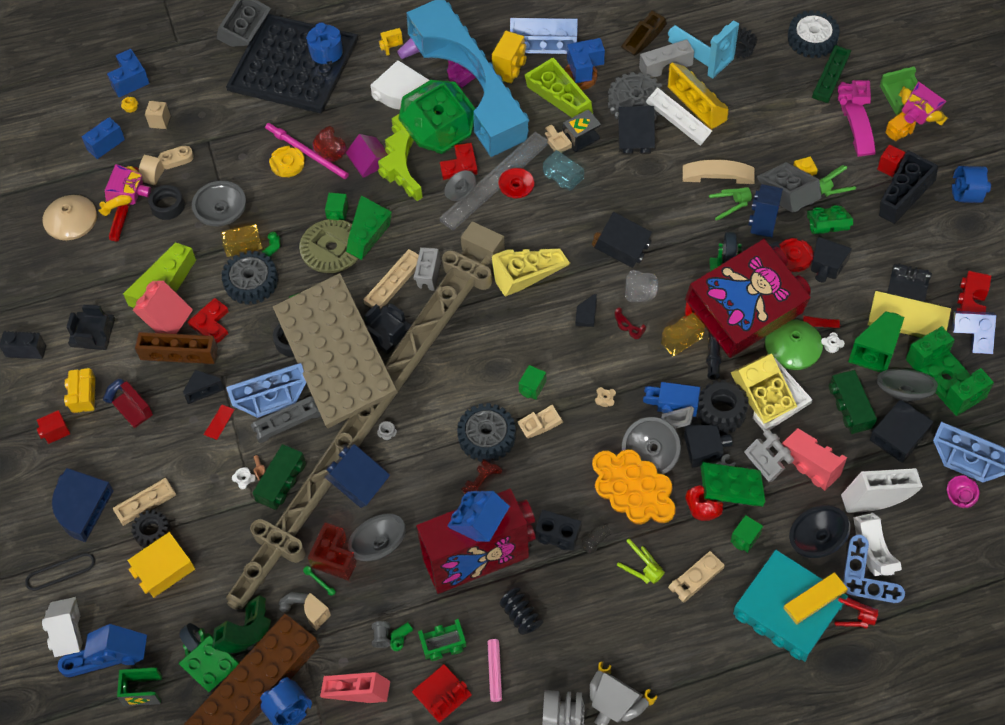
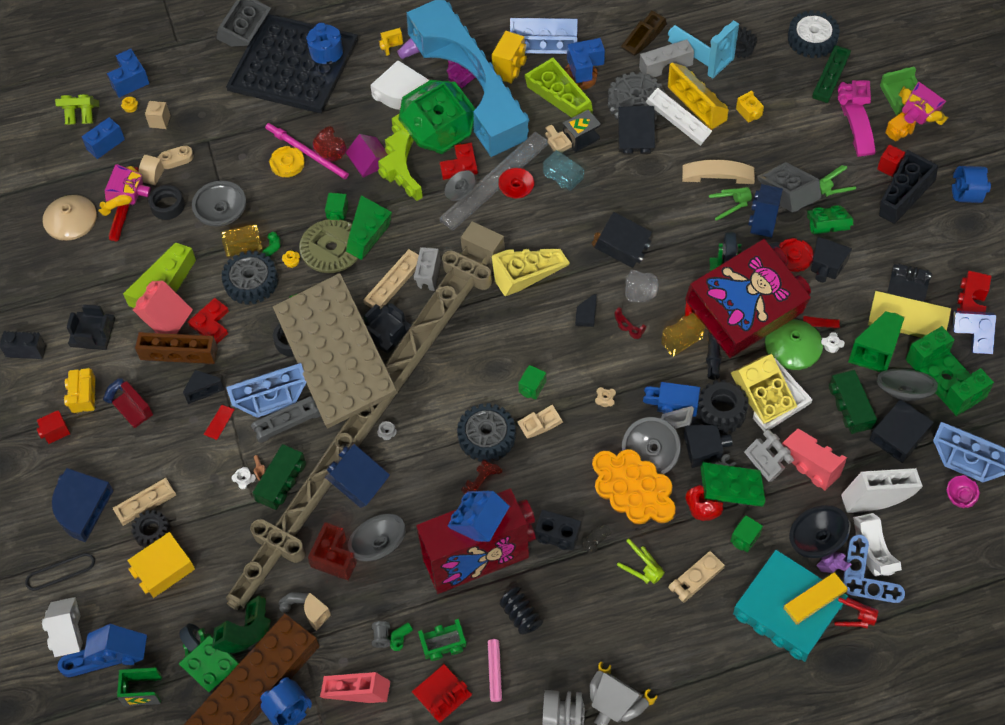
(70, 103): none -> lime plate
(291, 262): none -> yellow plate
(308, 571): green hinge -> none
(749, 107): none -> yellow brick
(806, 165): yellow plate -> none
(833, 562): none -> medium lavender plate

